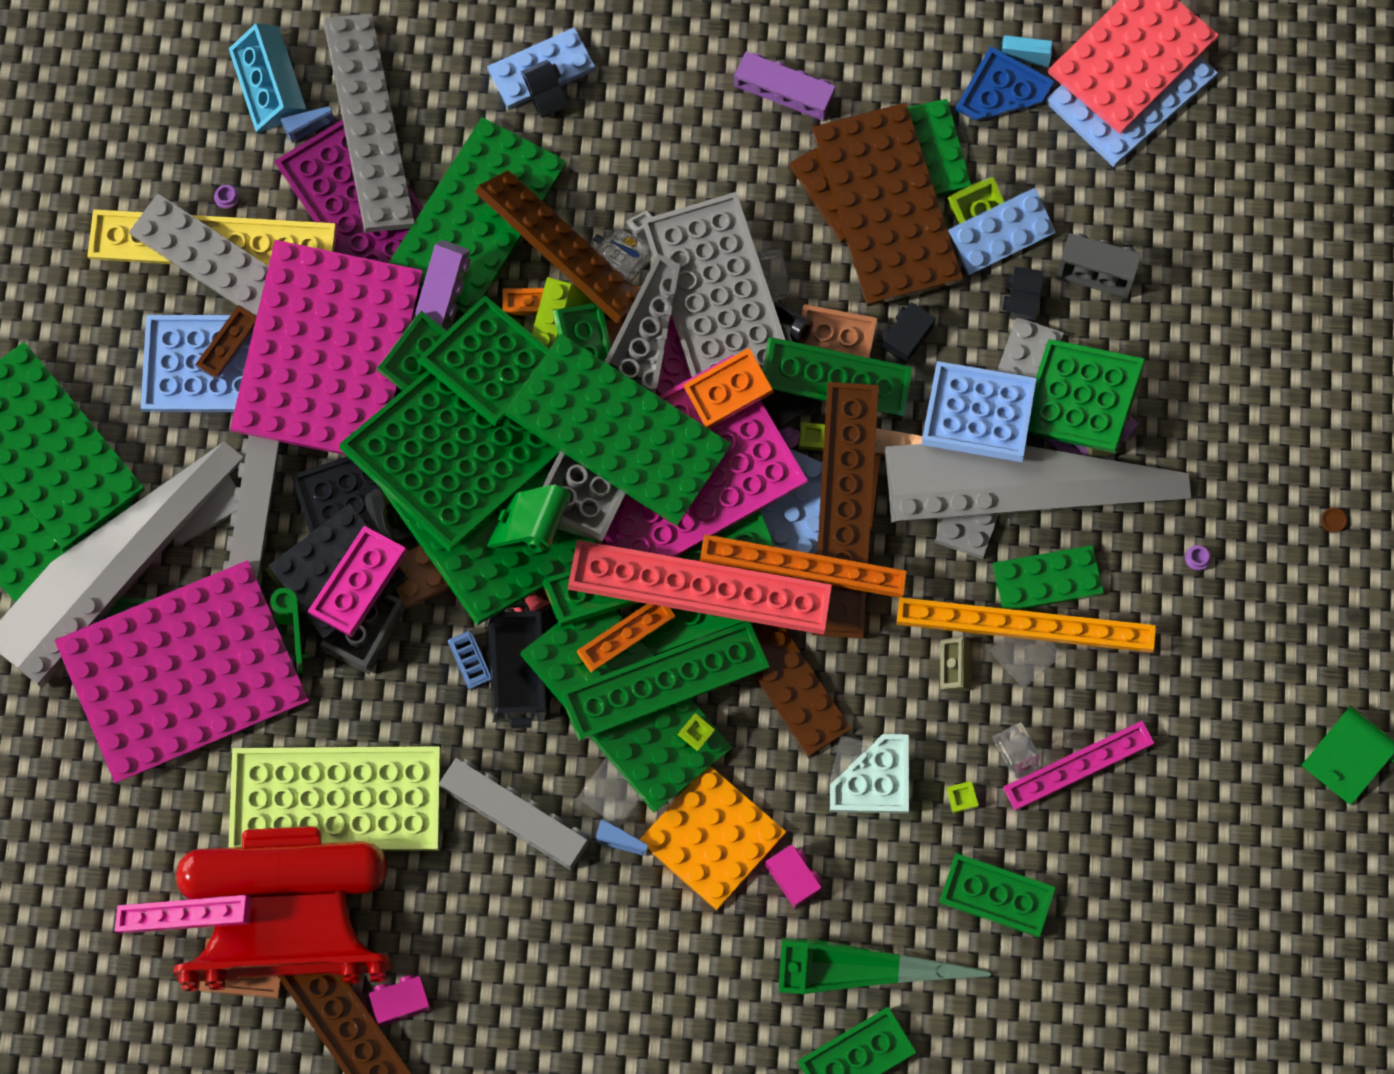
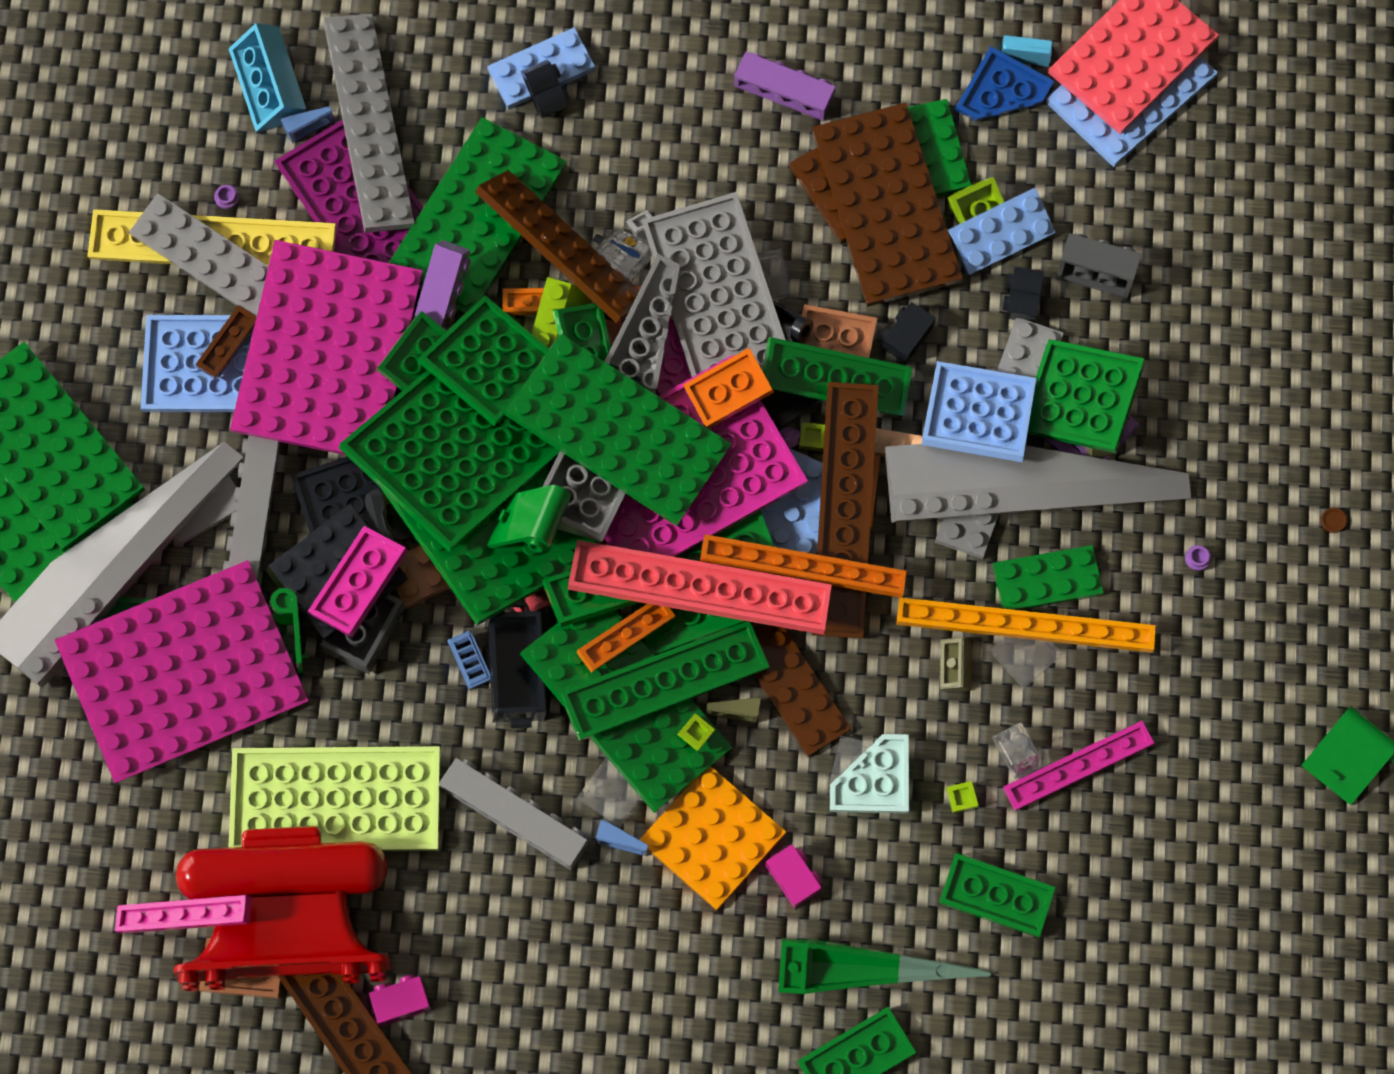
(740, 709): none -> olive slope

